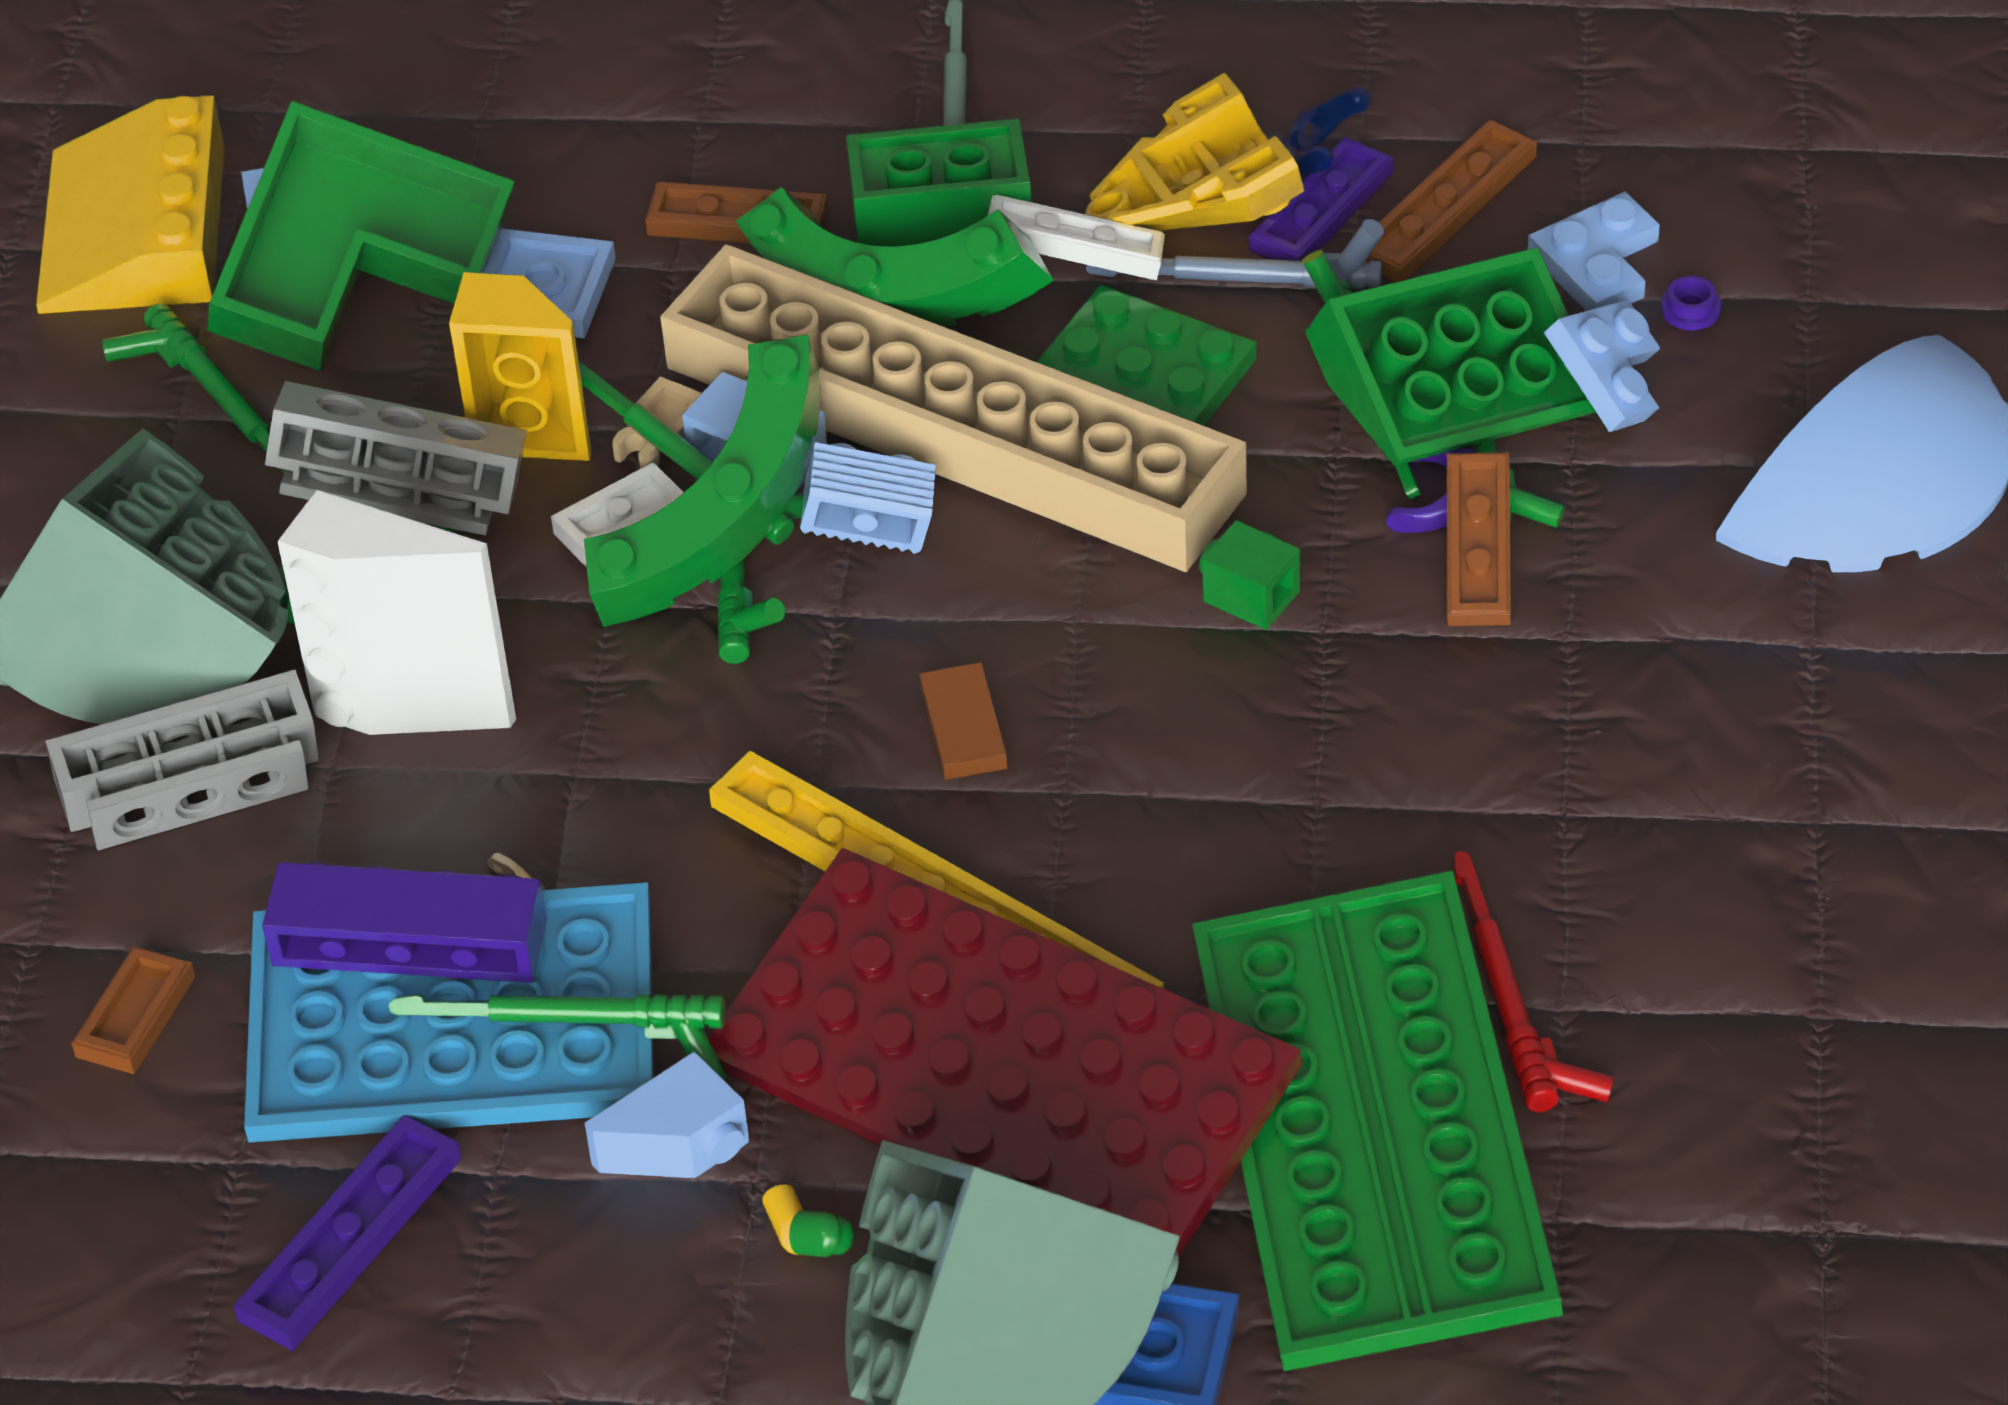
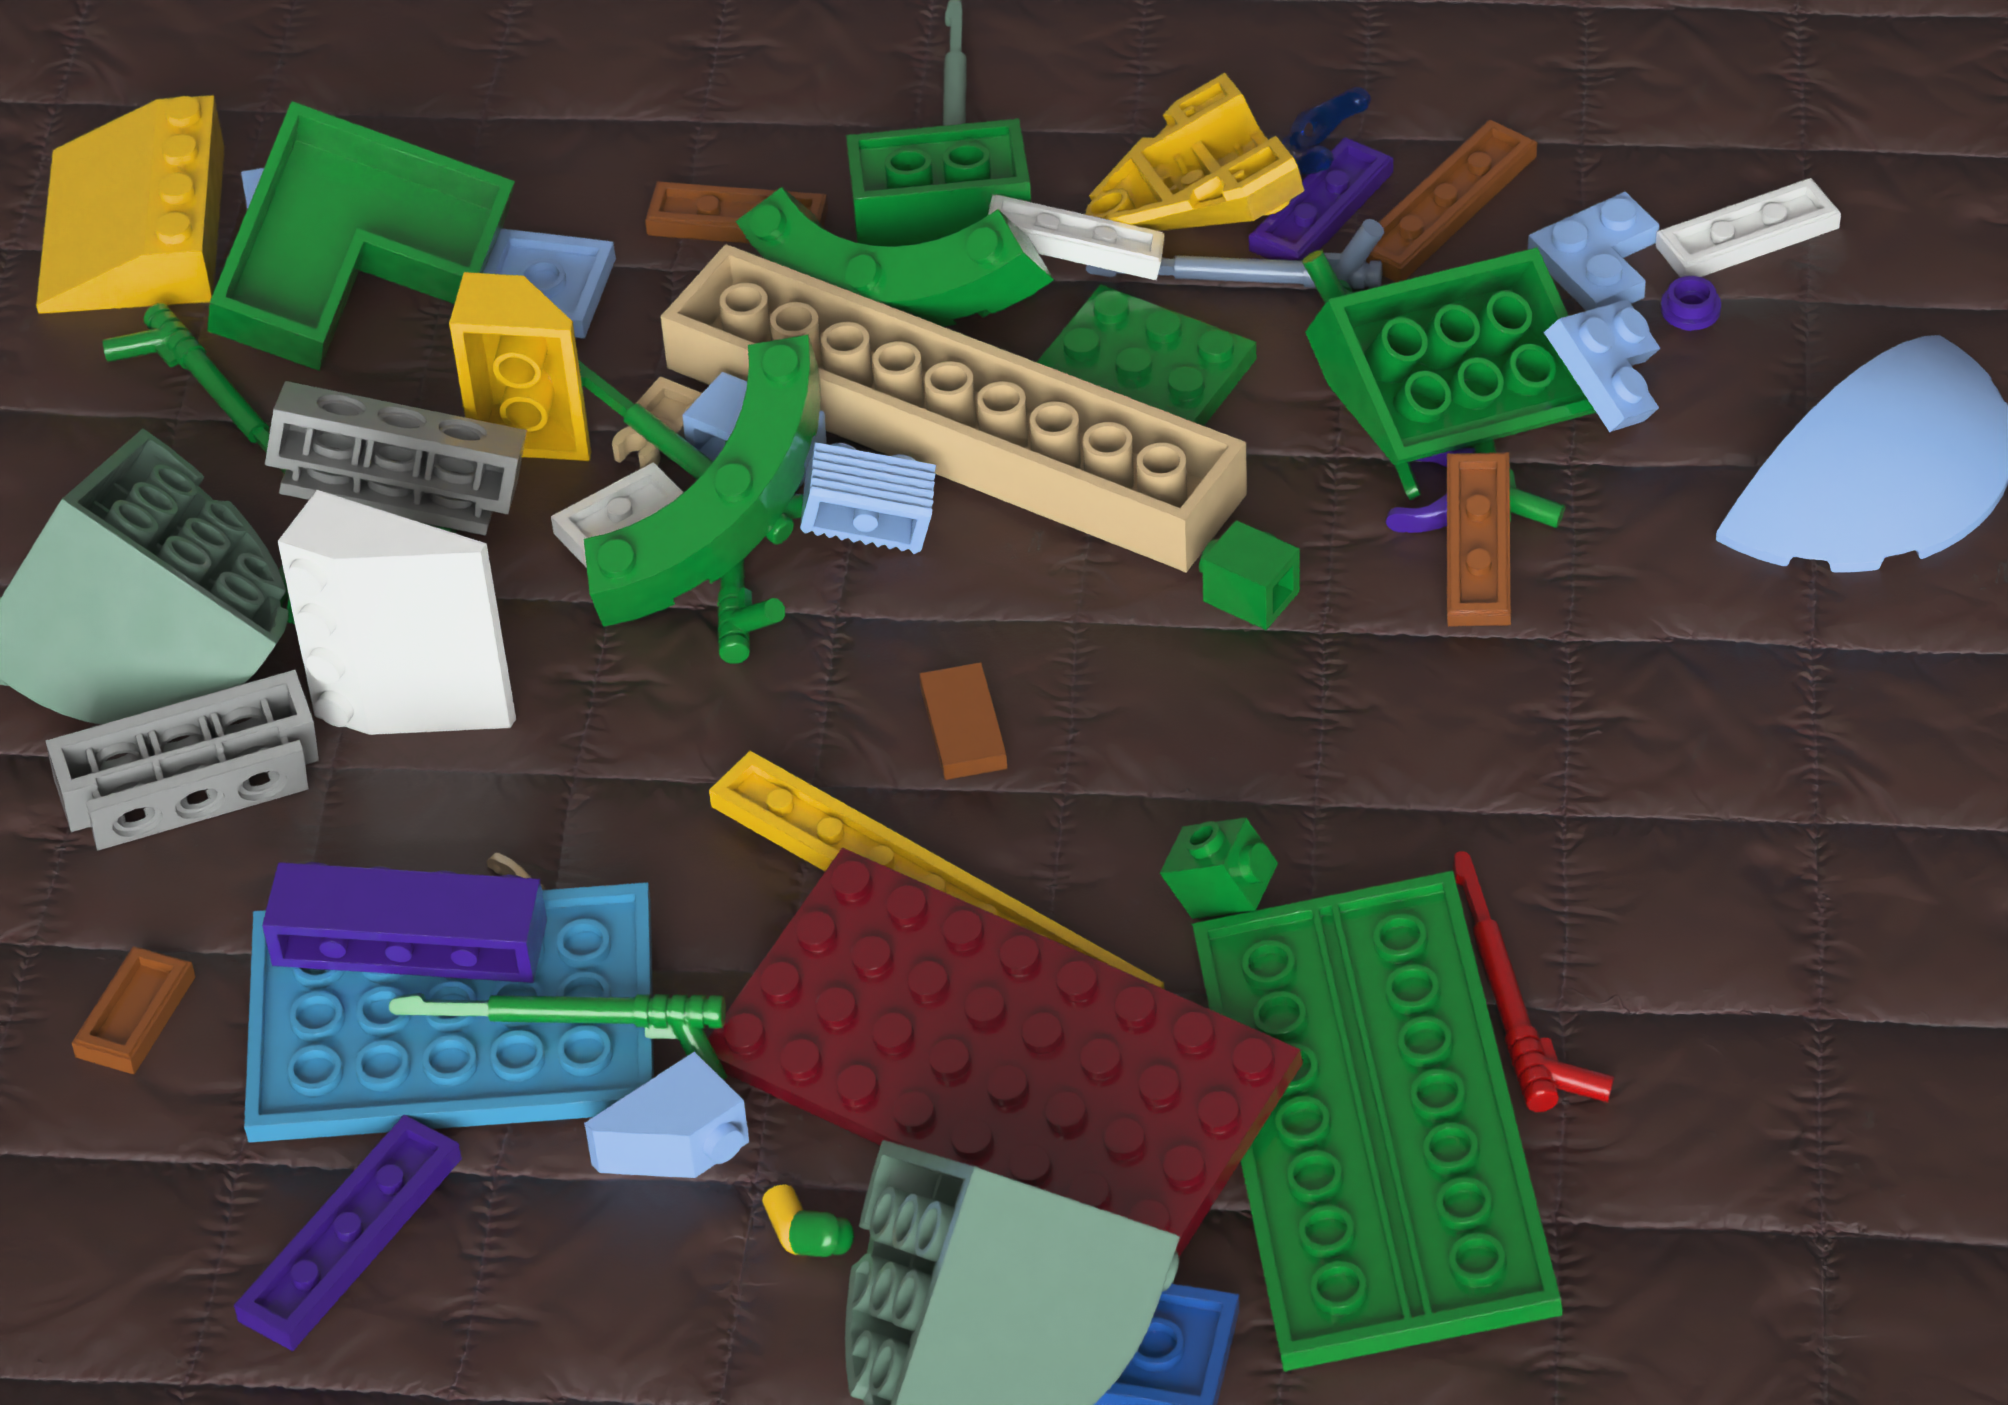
(1219, 868): none -> green brick
(1748, 229): none -> white tile

